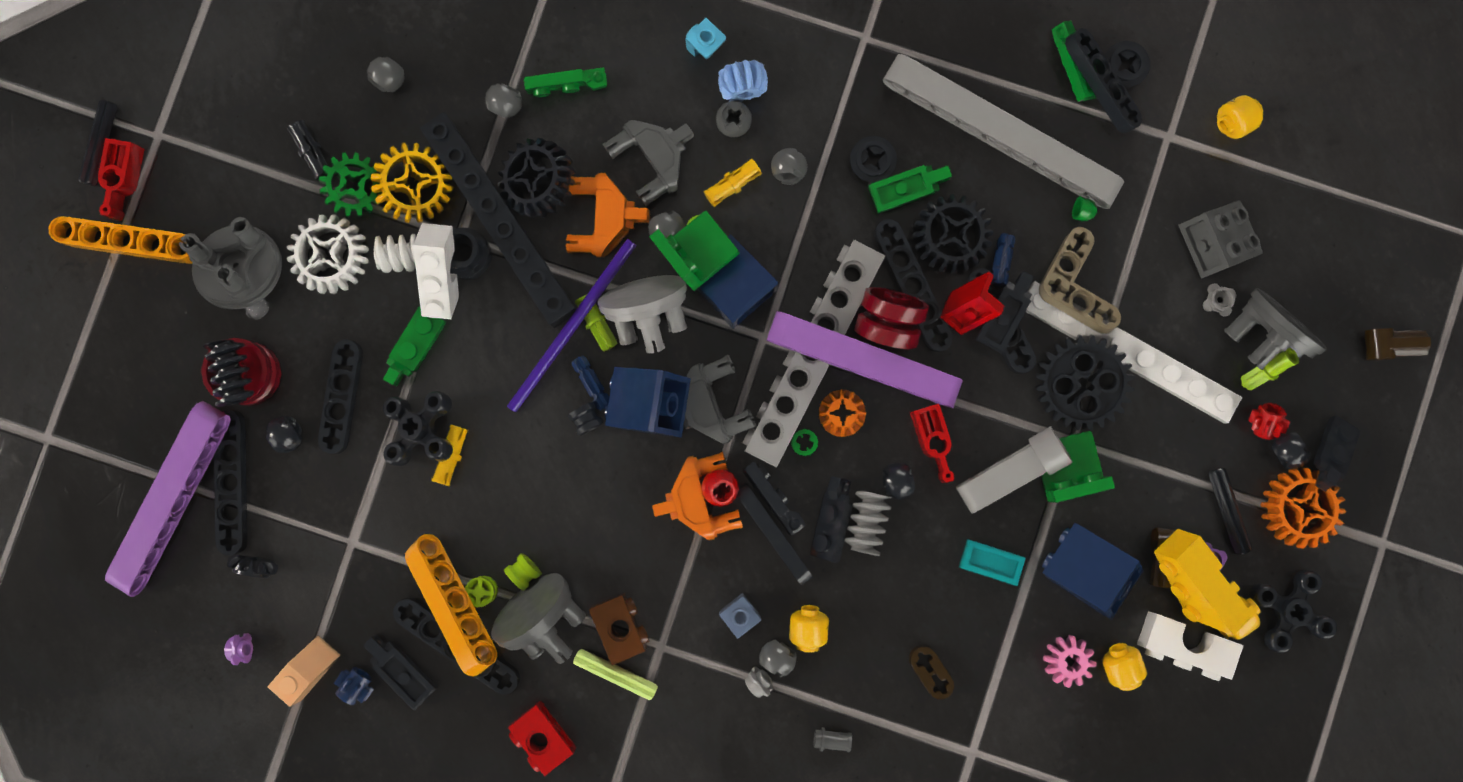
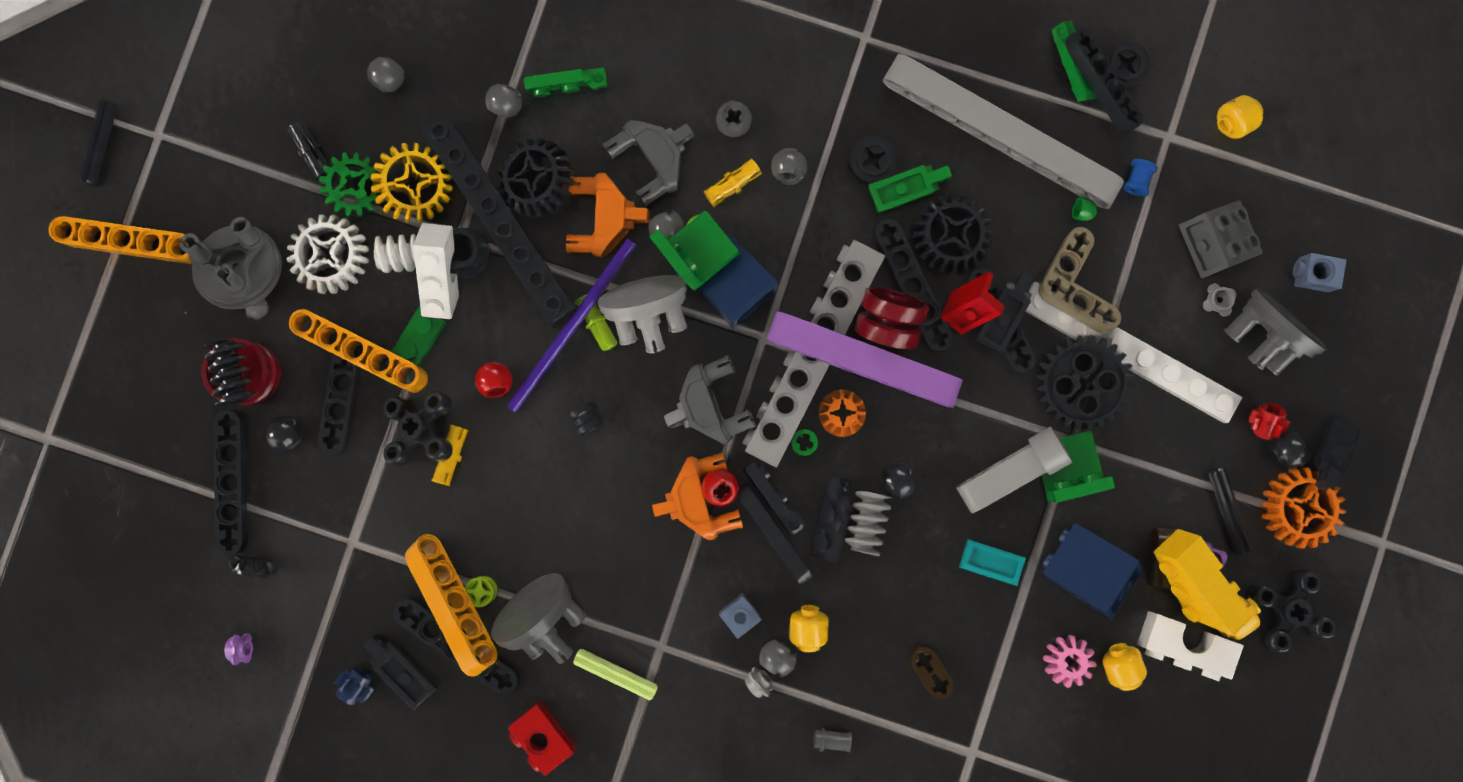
(118, 160): red piece -> none
(167, 498): medium lavender beam -> none
(304, 671): light nougat slope -> none
(346, 345): none -> light orange beam
(493, 379): none -> red piece
(522, 571): lime wheel -> none
(591, 382): dark blue axle -> none
(619, 646): reddish brown brick -> none
(647, 401): dark blue slope -> none
(704, 39): medium azure bracket -> none
(743, 80): light blue gear -> none
(930, 423): red piece -> none
(1002, 260): dark blue axle -> none
(1140, 177): none -> blue bush
(1276, 366): lime axle -> none
(1331, 270): none -> sand blue brick
(1389, 344): dark brown piece -> none

